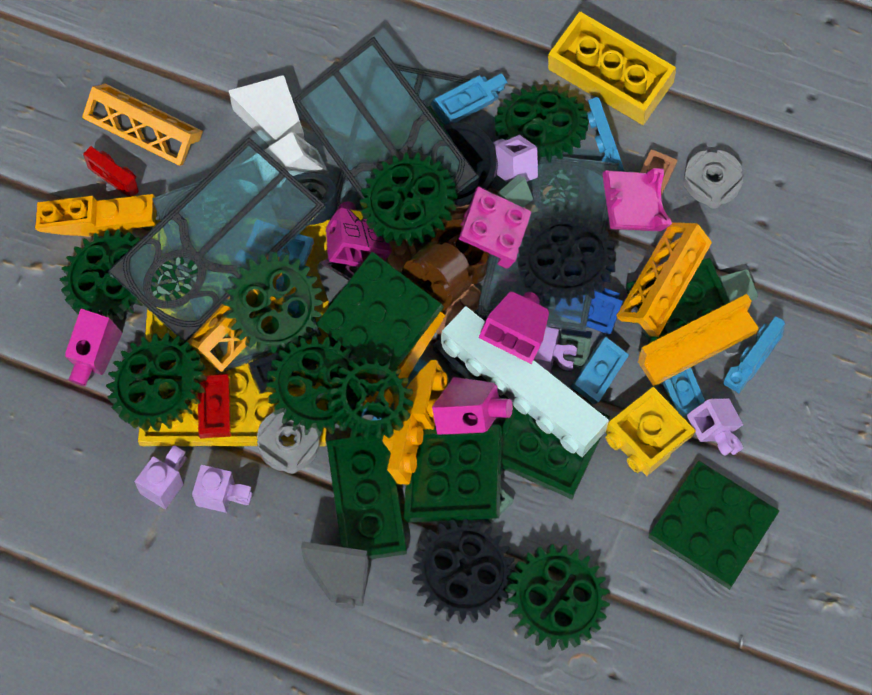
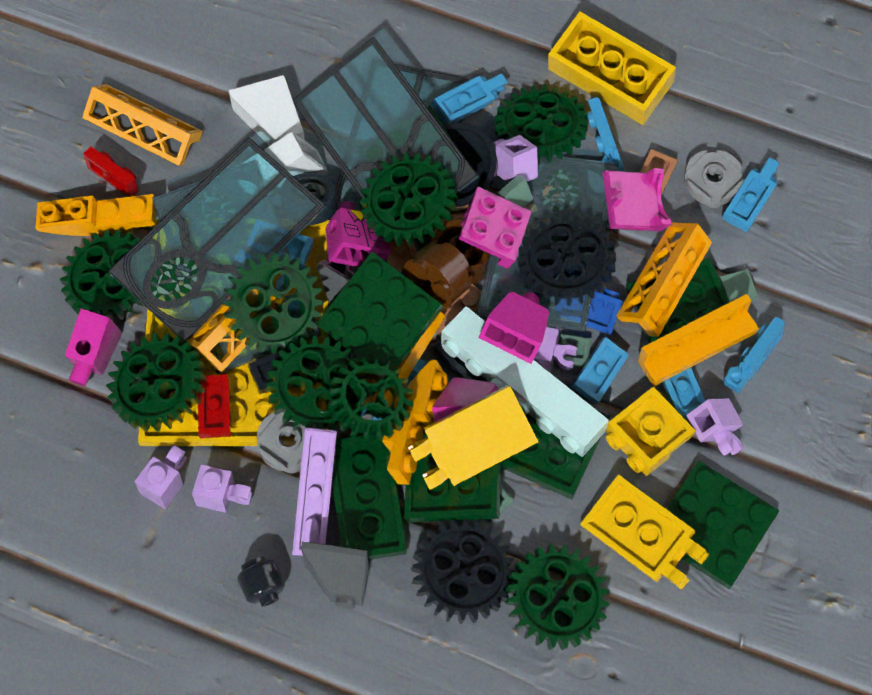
(261, 581): none -> black head
(314, 487): none -> lavender tile
(475, 438): none -> yellow tile
(643, 532): none -> yellow tile
(752, 196): none -> dark azure hinge

